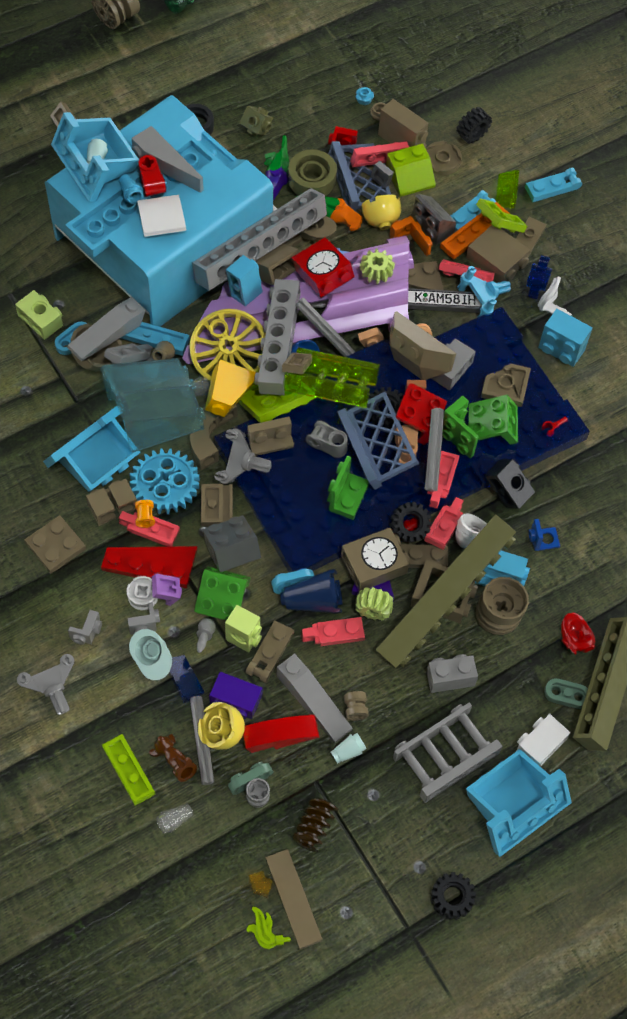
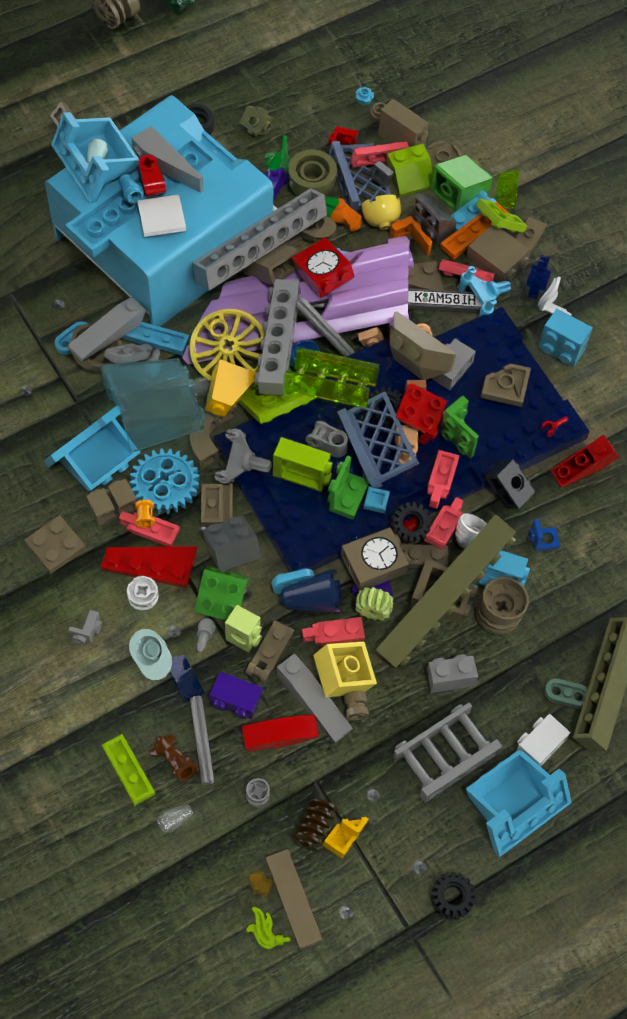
(30, 309): yellowish green brick -> none
(50, 682): light grey axle -> none
(145, 621): light grey bracket -> none
(163, 351): dark tan cone -> none
(166, 588): medium lavender bracket -> none
(221, 726): light yellow cylinder -> none
(239, 781): sand green plate -> none
(244, 280): medium azure brick -> none
(270, 436): dark tan bracket -> none
(297, 363): dark tan plate -> none
(302, 464): none -> lime window
(344, 668): none -> light yellow brick
(344, 835): none -> yellow slope
(348, 748): light aqua cone -> none
(376, 500): none -> medium azure tile
(377, 266): yellowish green gear -> none
(434, 449): light grey axle -> none
(459, 181): none -> bright green slope
(474, 125): black tyre -> none
(495, 418): bright green bracket -> none
(553, 185): medium azure plate -> none
(577, 634): red hat -> none
(585, 461): none -> red slope

